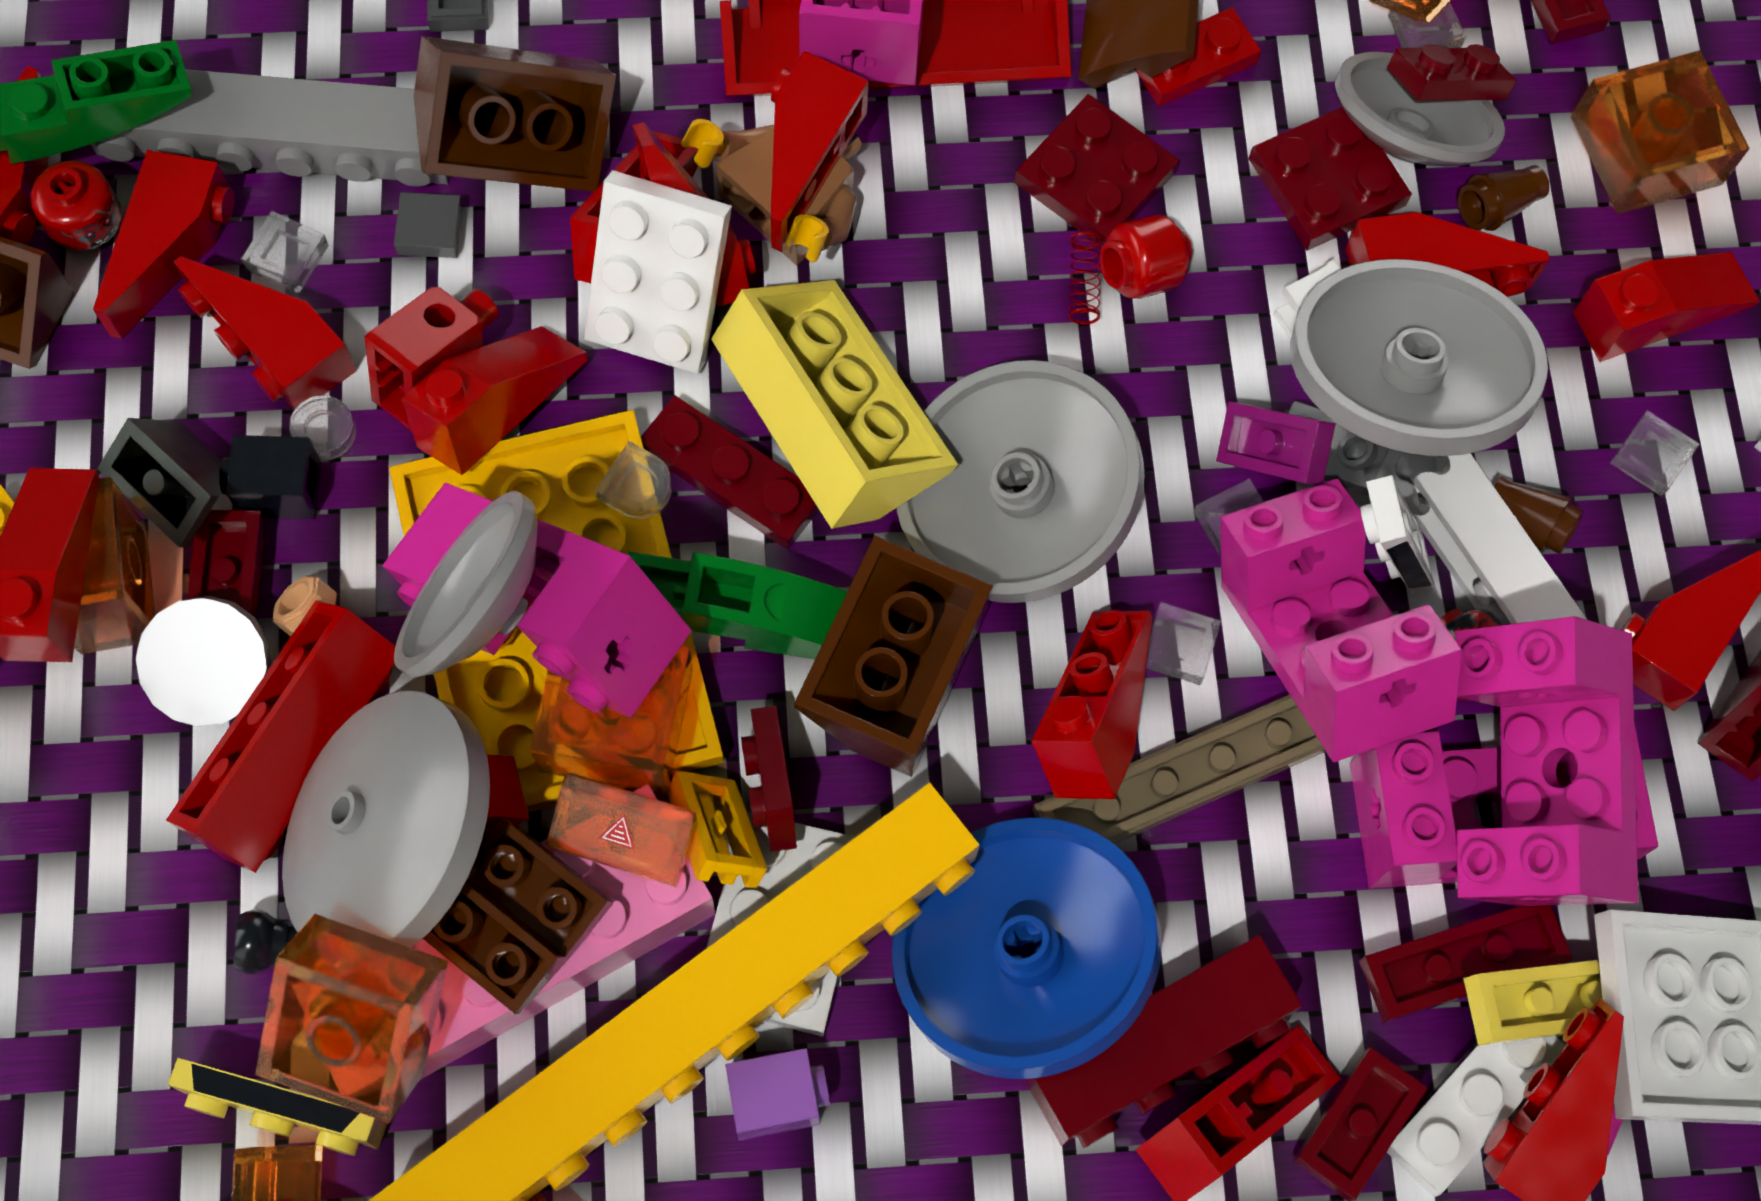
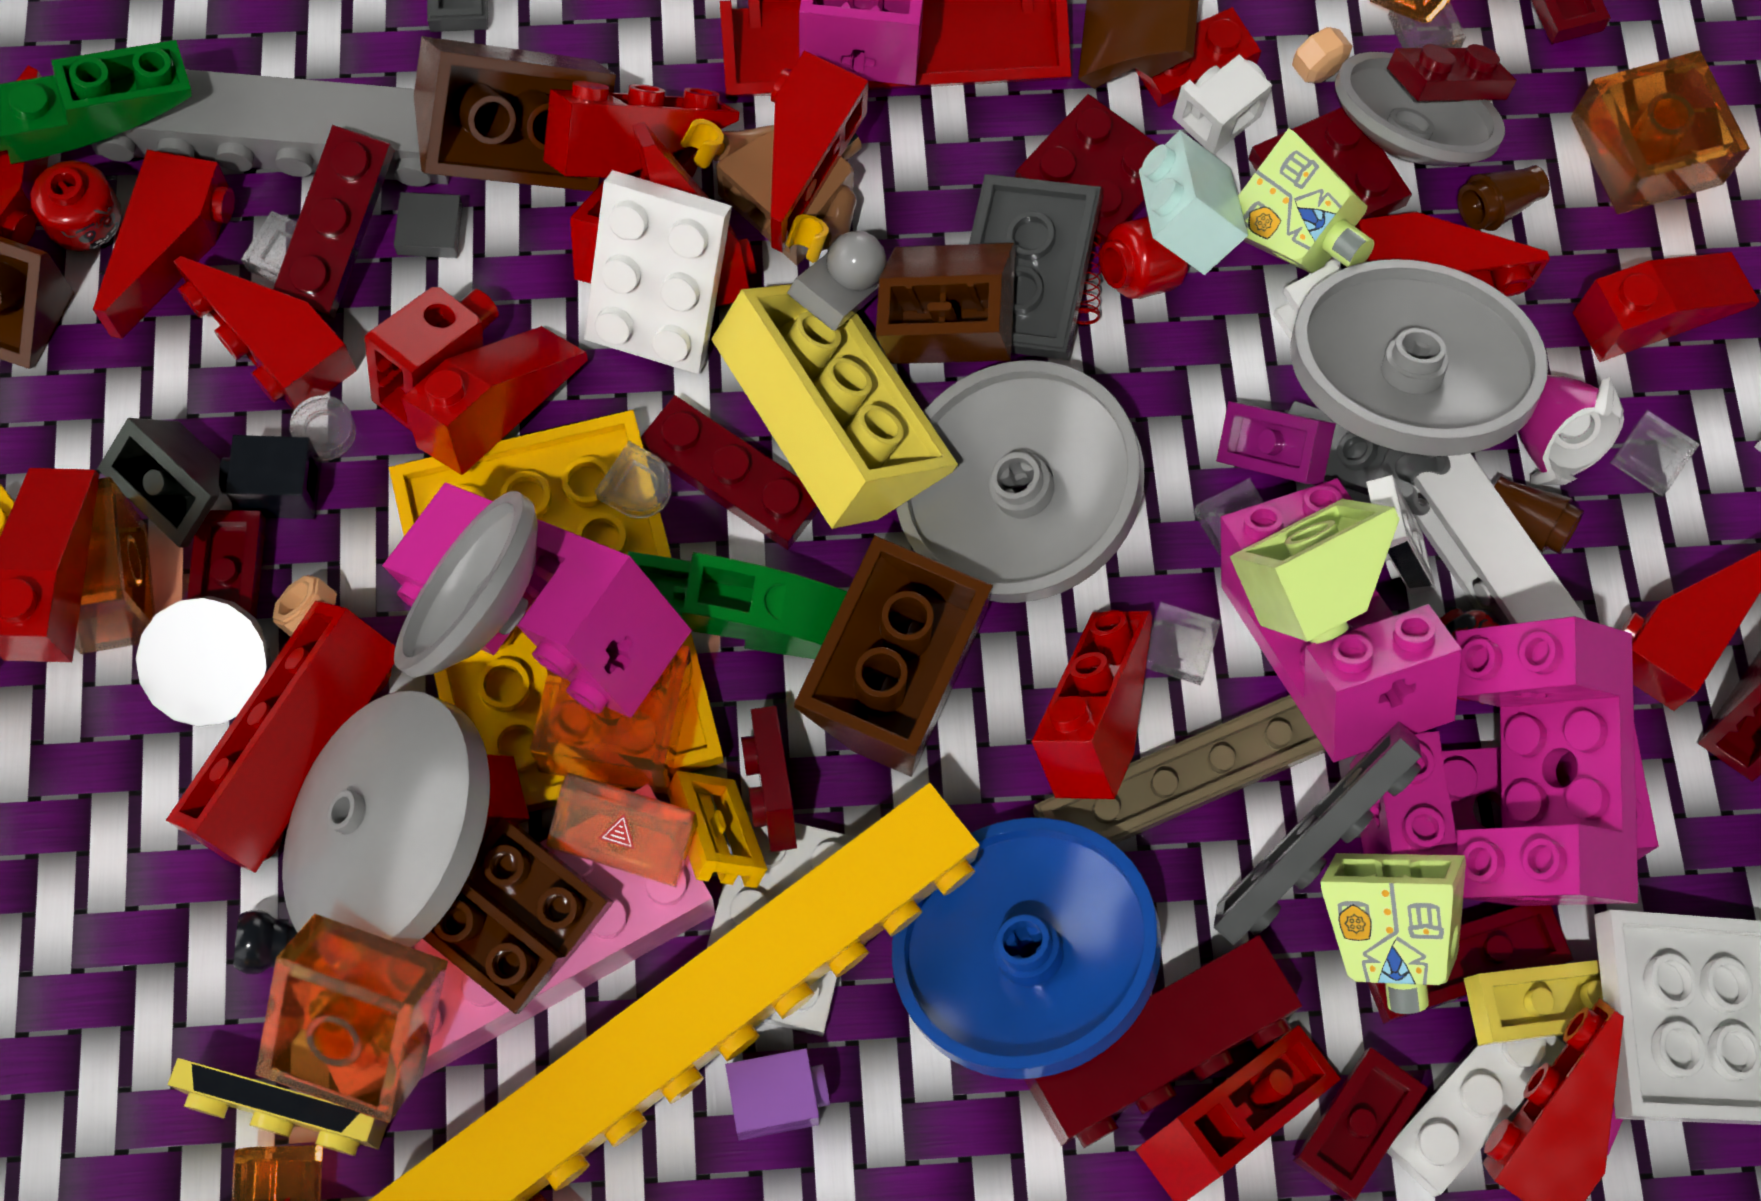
(334, 219): none -> dark red plate
(593, 130): none -> red slope
(841, 279): none -> light grey tile
(947, 303): none -> reddish brown slope
(1053, 242): none -> dark grey tile
(1192, 202): none -> light aqua brick
(1222, 102): none -> white brick
(1299, 855): none -> dark grey plate
(1303, 209): none -> yellowish green torso
(1318, 569): none -> yellowish green slope
(1321, 55): none -> light nougat tile
(1397, 920): none -> yellowish green torso
(1571, 428): none -> hat

